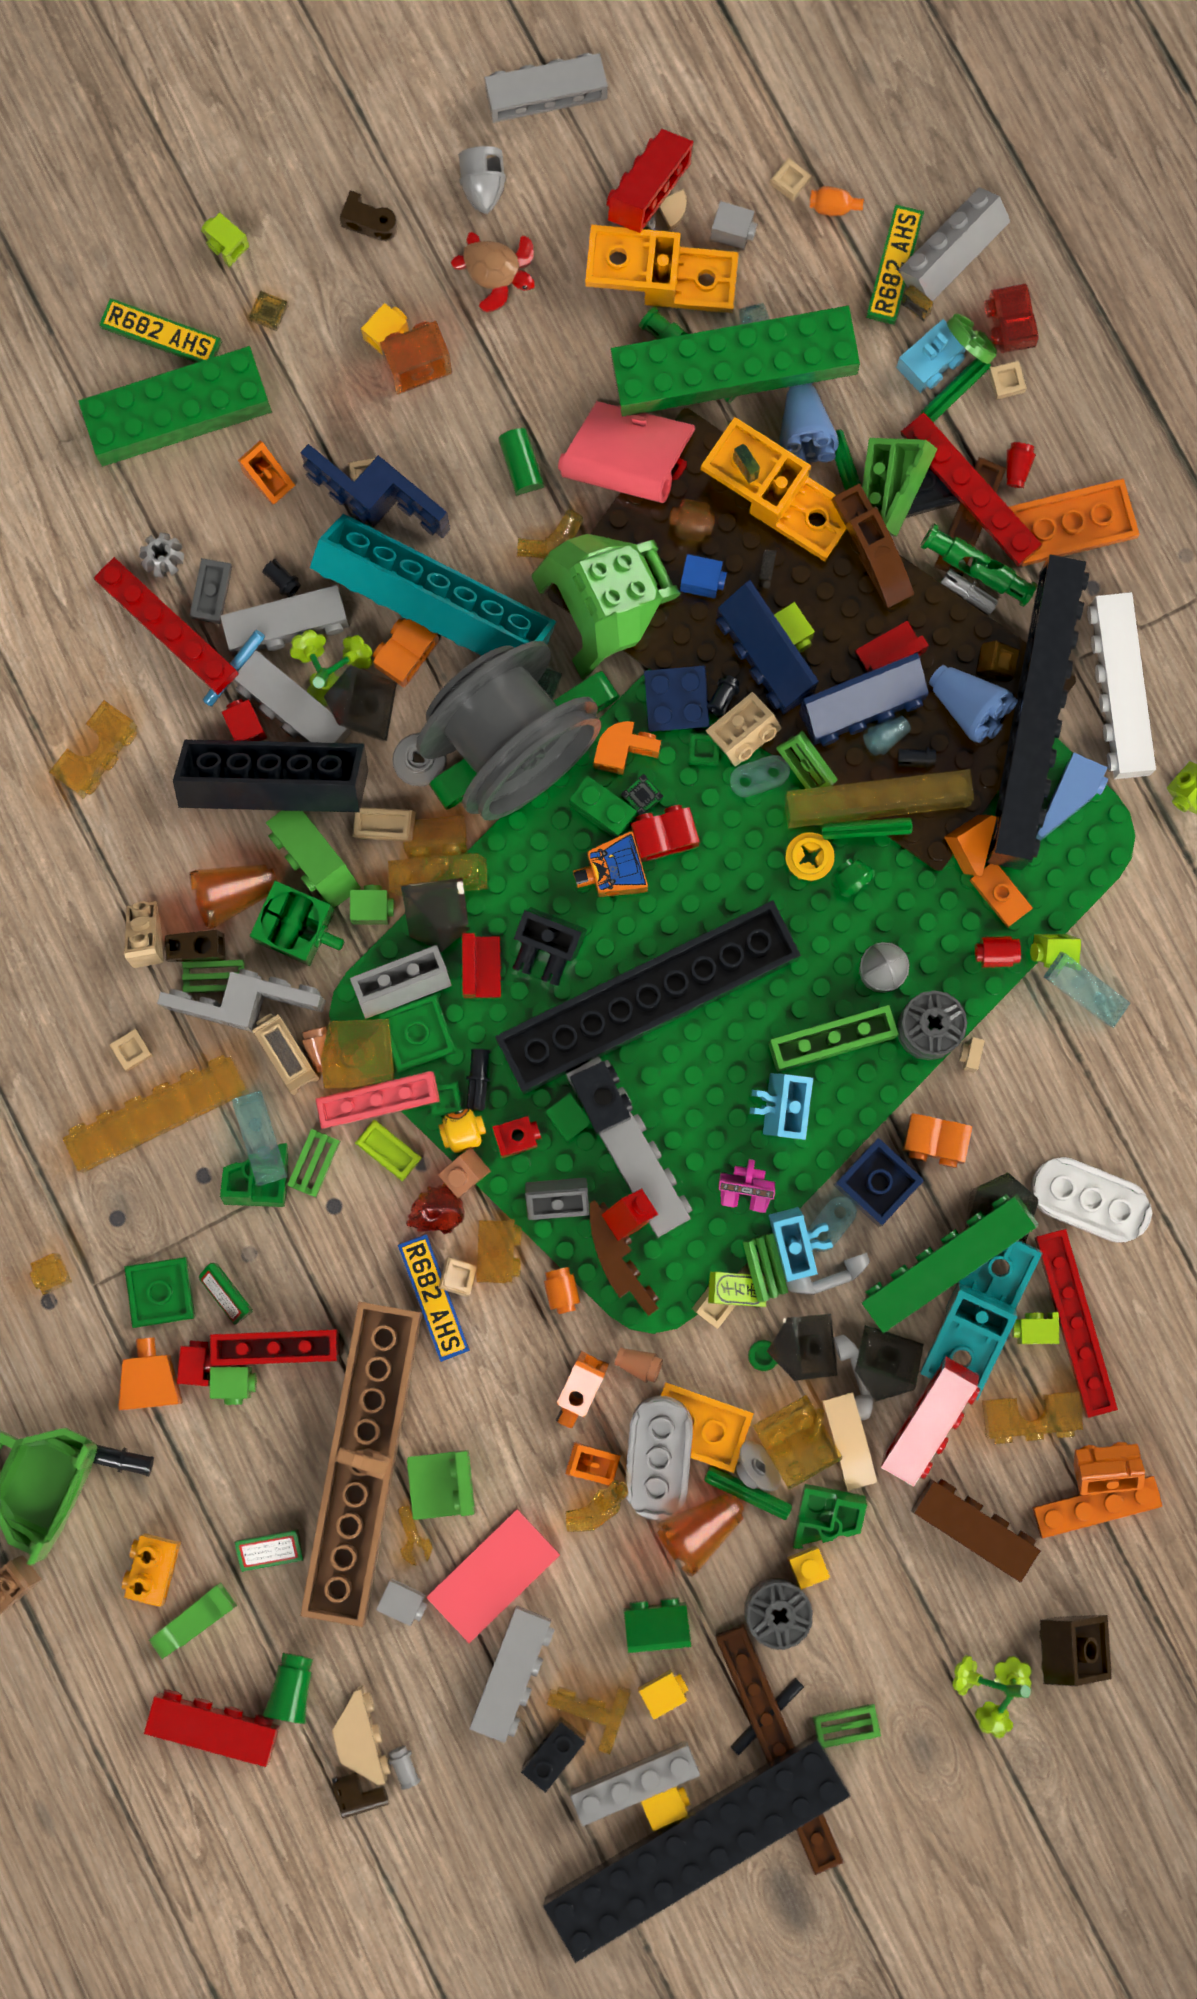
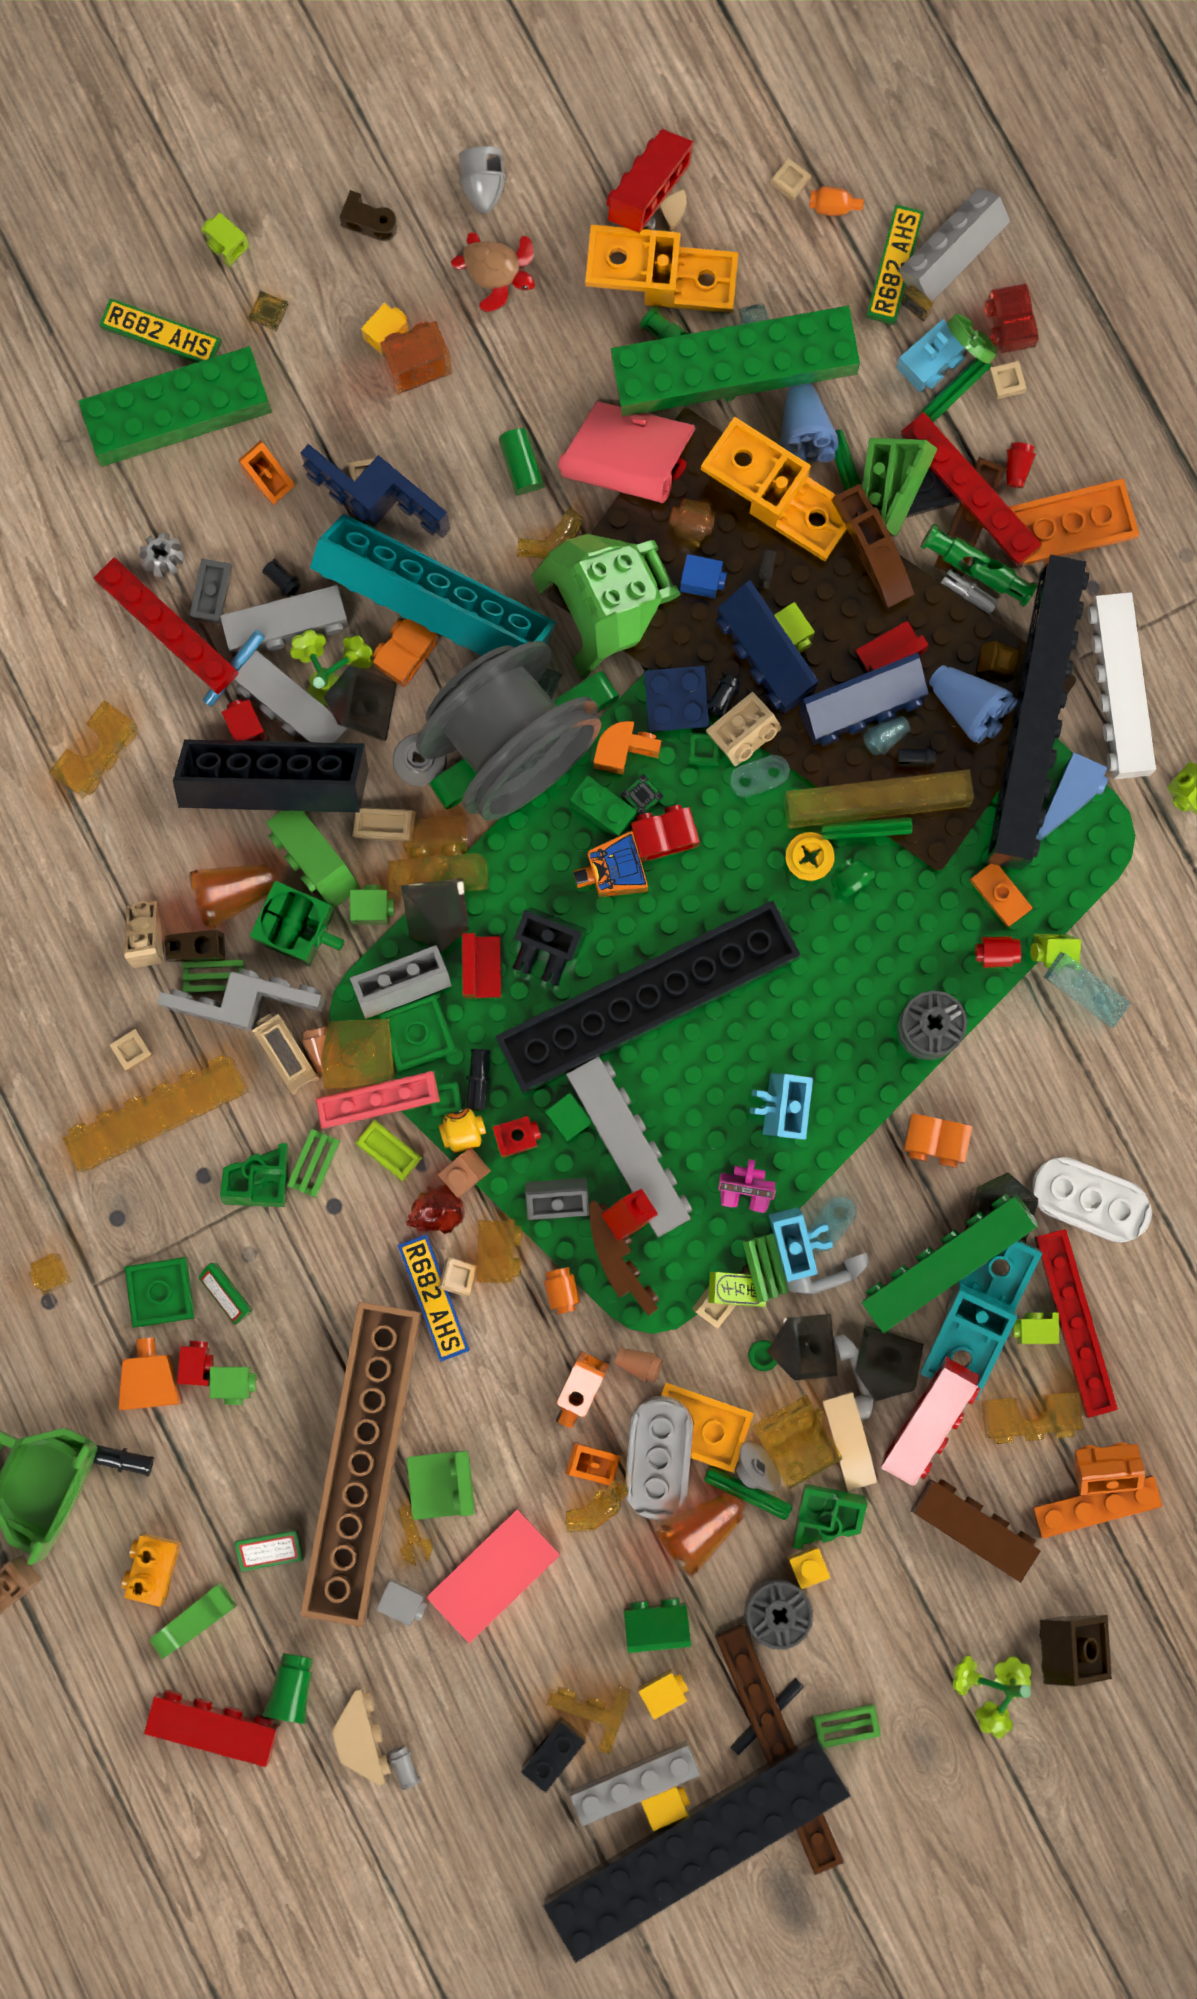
(259, 1138): clear light blue tile -> none
(274, 1347): red brick -> none
(353, 1800): dark brown piece -> none
(369, 1463): medium nougat piece -> none
(511, 1673): light grey brick -> none
(546, 87): light grey brick -> none
(601, 1116): black brick -> none
(733, 225): light grey brick -> none
(746, 463): clear green tile -> none
(810, 761): bright green tile -> none
(833, 1038): bright green brick -> none
(878, 1182): dark blue brick -> none
(884, 967): light grey helmet -> none
(971, 843): orange slope -> none
(971, 1054): tan plate -> none

